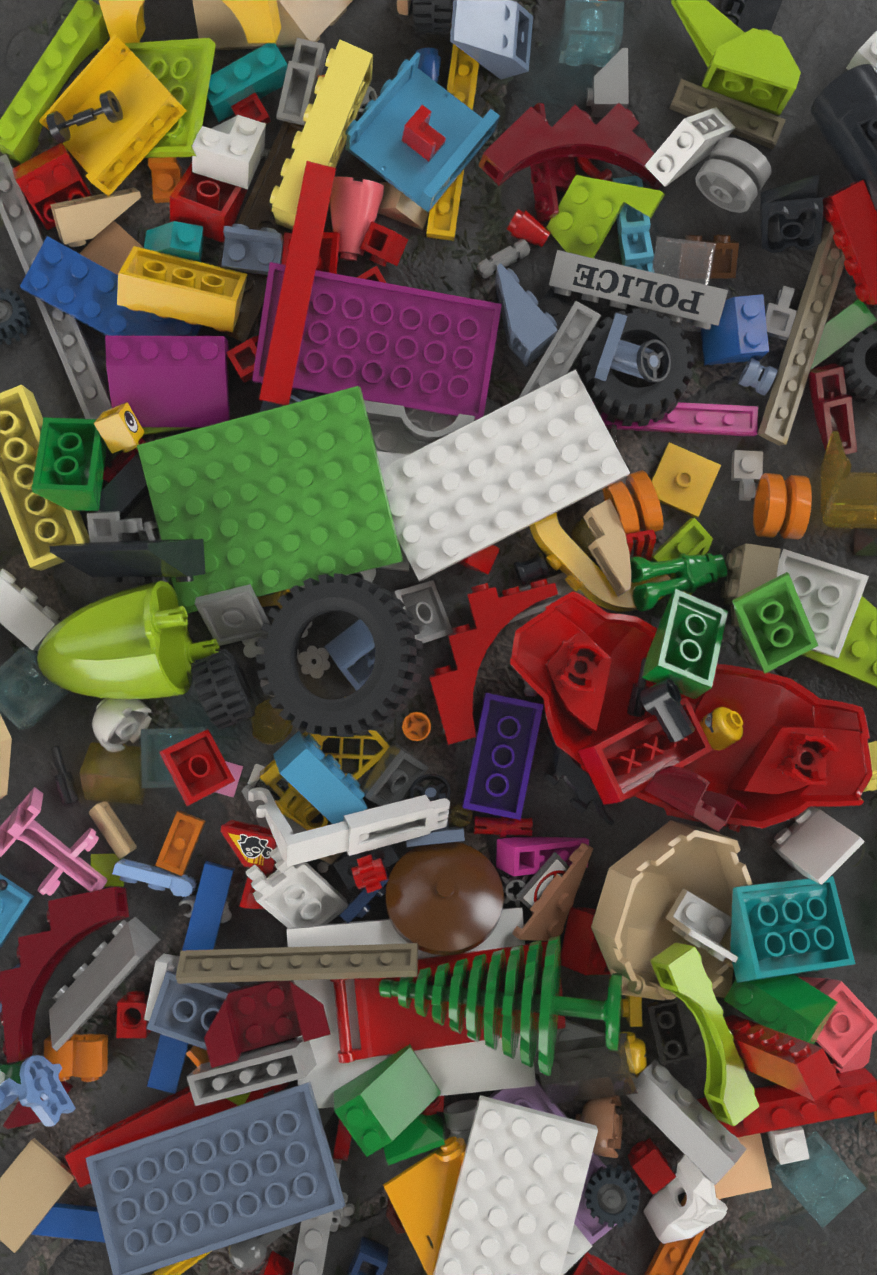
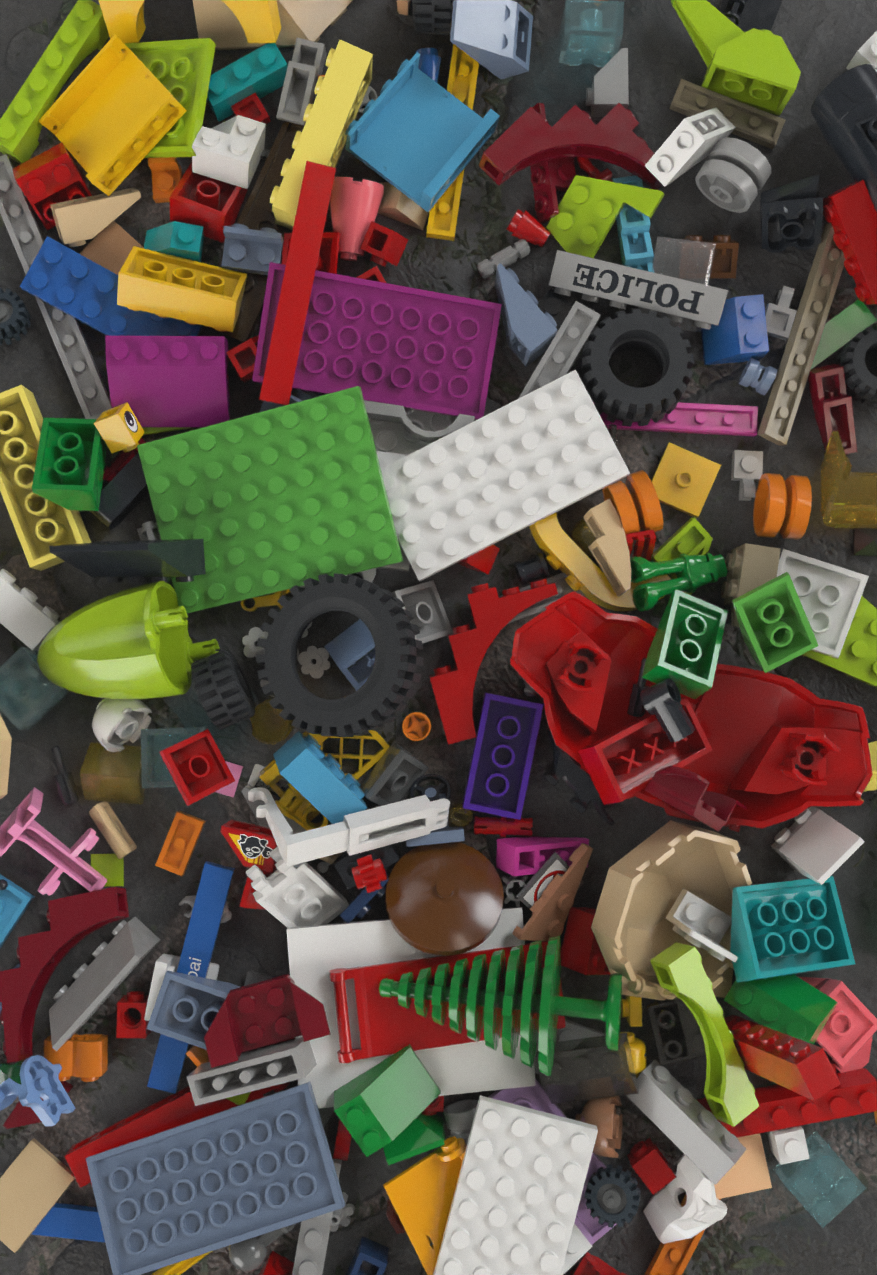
(60, 127): black wheel -> none
(108, 526): light grey plate -> none
(156, 877): light blue hinge -> none
(232, 614): light grey tile -> none
(298, 963): dark tan plate -> none
(421, 135): red panel -> none
(631, 357): sand blue piece -> none
(722, 727): yellow head -> none

